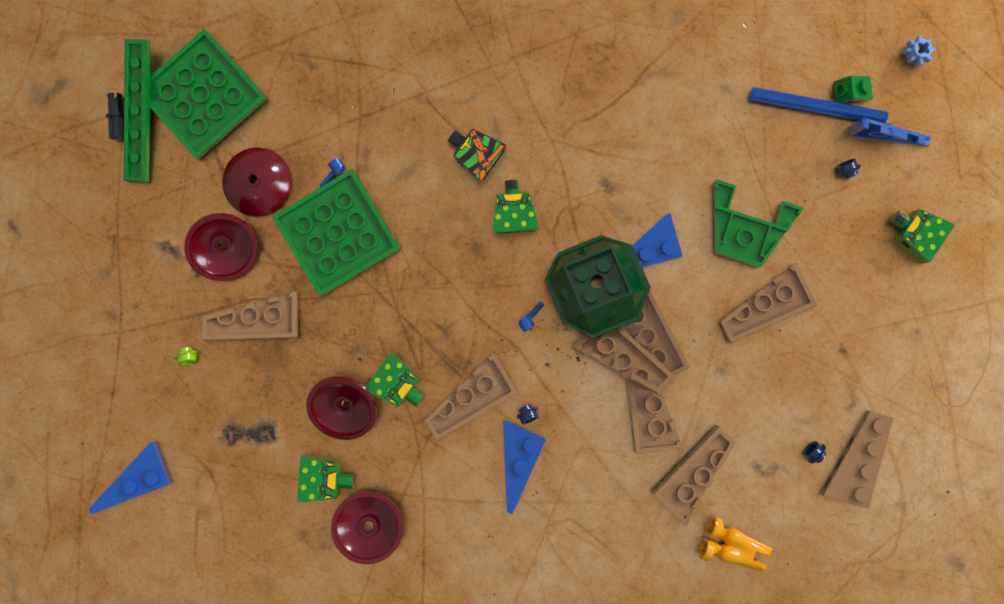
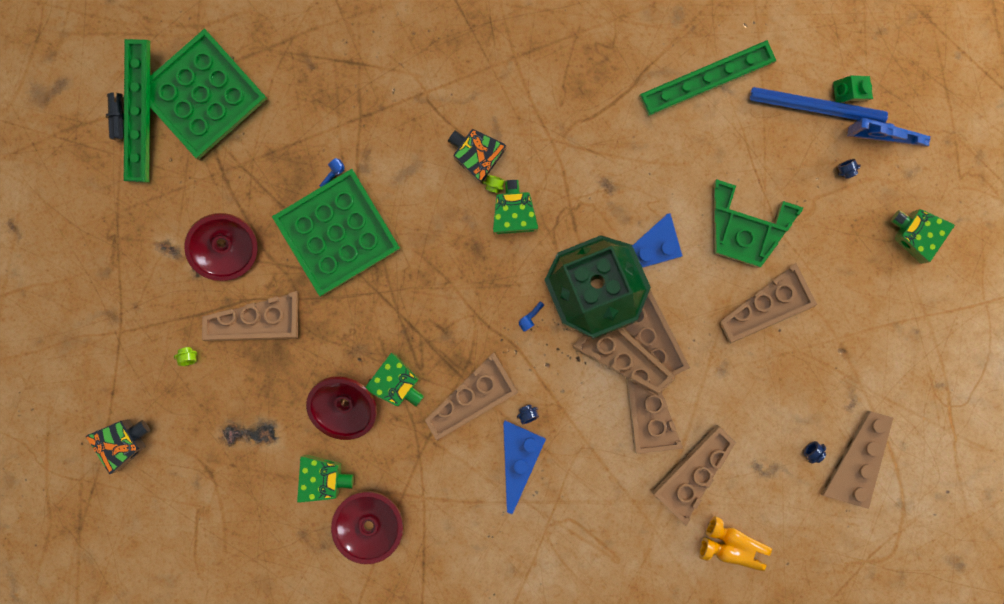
(118, 443): none -> torso
(140, 477): blue wing -> none
(272, 183): dark red dish -> none
(494, 183): none -> lime plate
(707, 78): none -> green tile
(913, 54): light blue gear -> none

